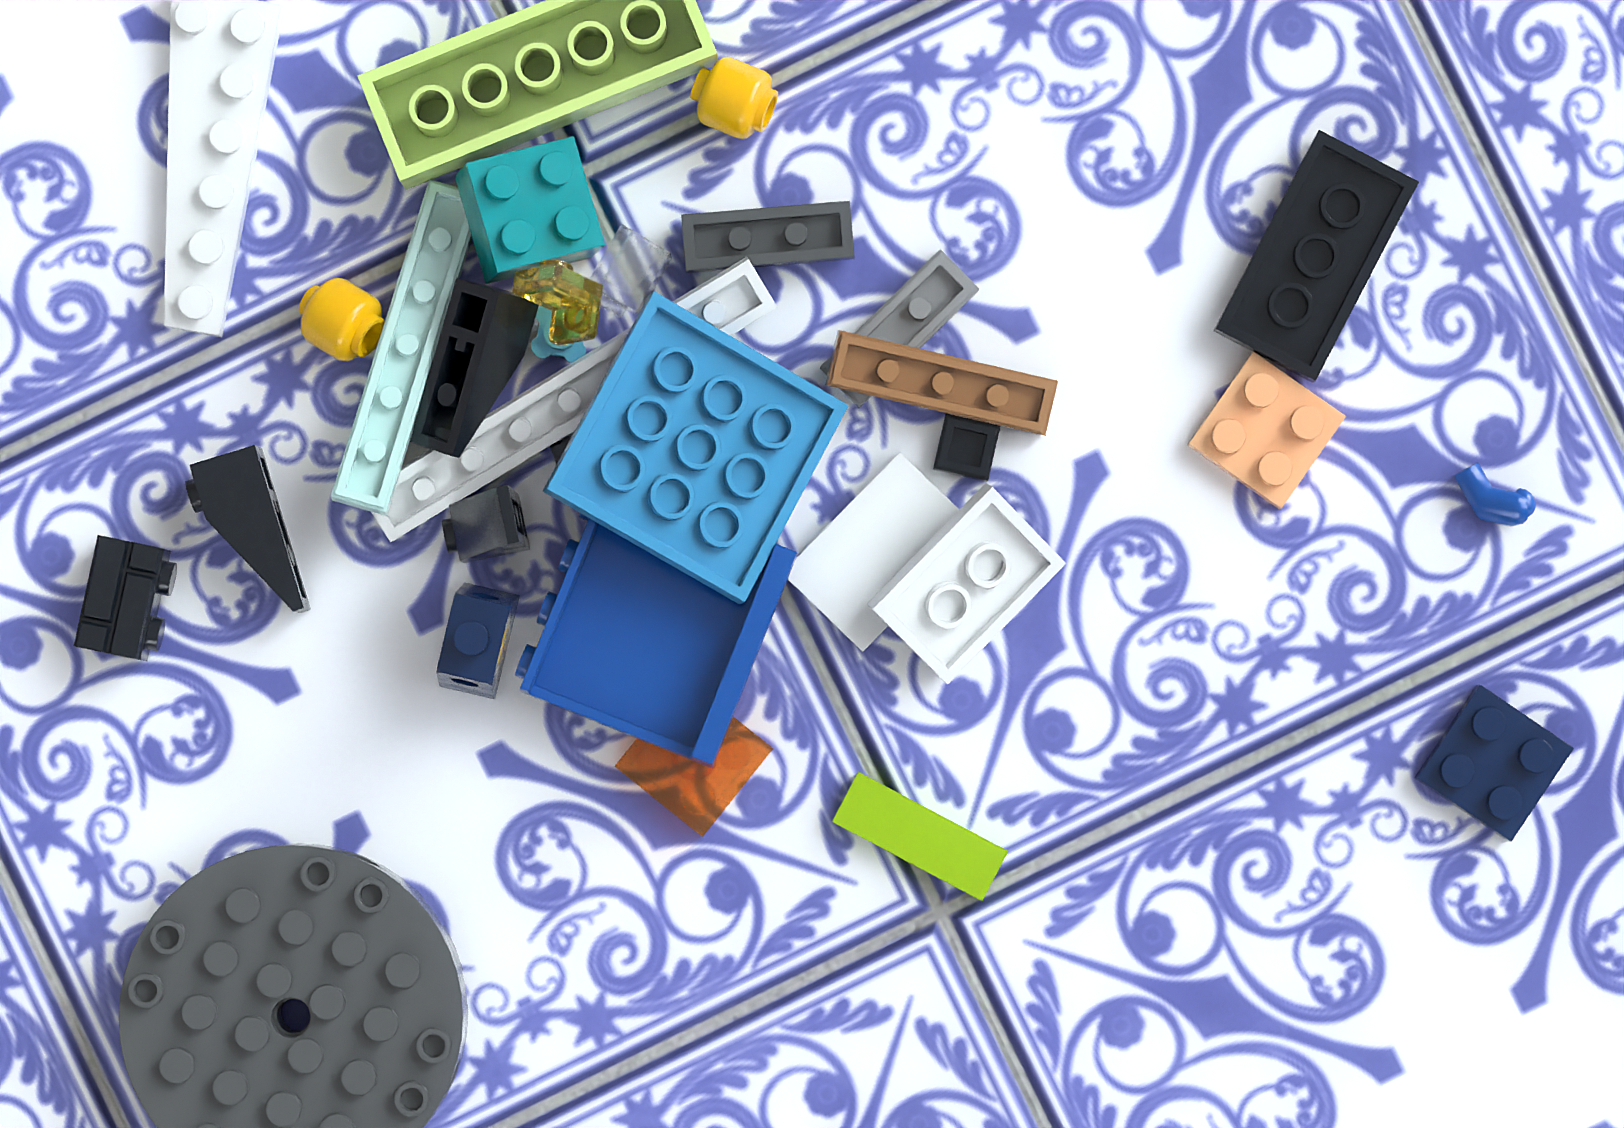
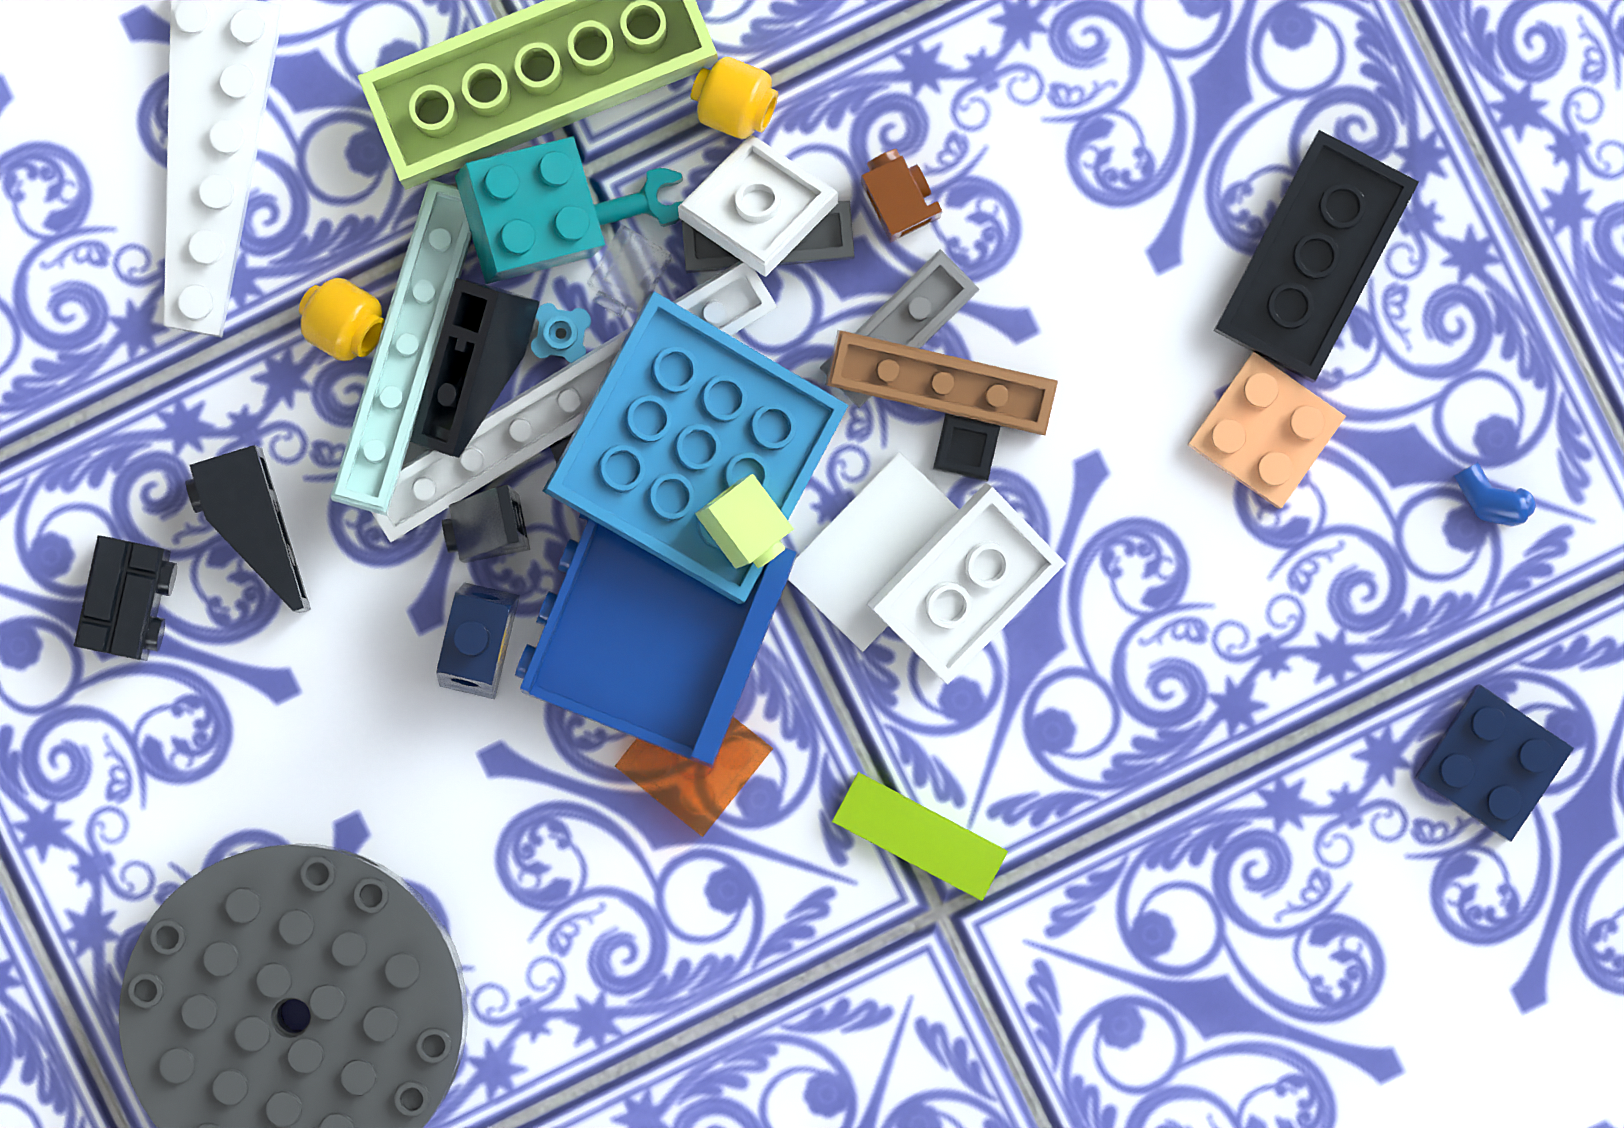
(569, 296): clear yellow bracket -> none
(644, 201): none -> teal bar
(746, 523): none -> yellowish green brick
(758, 205): none -> white tile
(898, 195): none -> dark orange brick

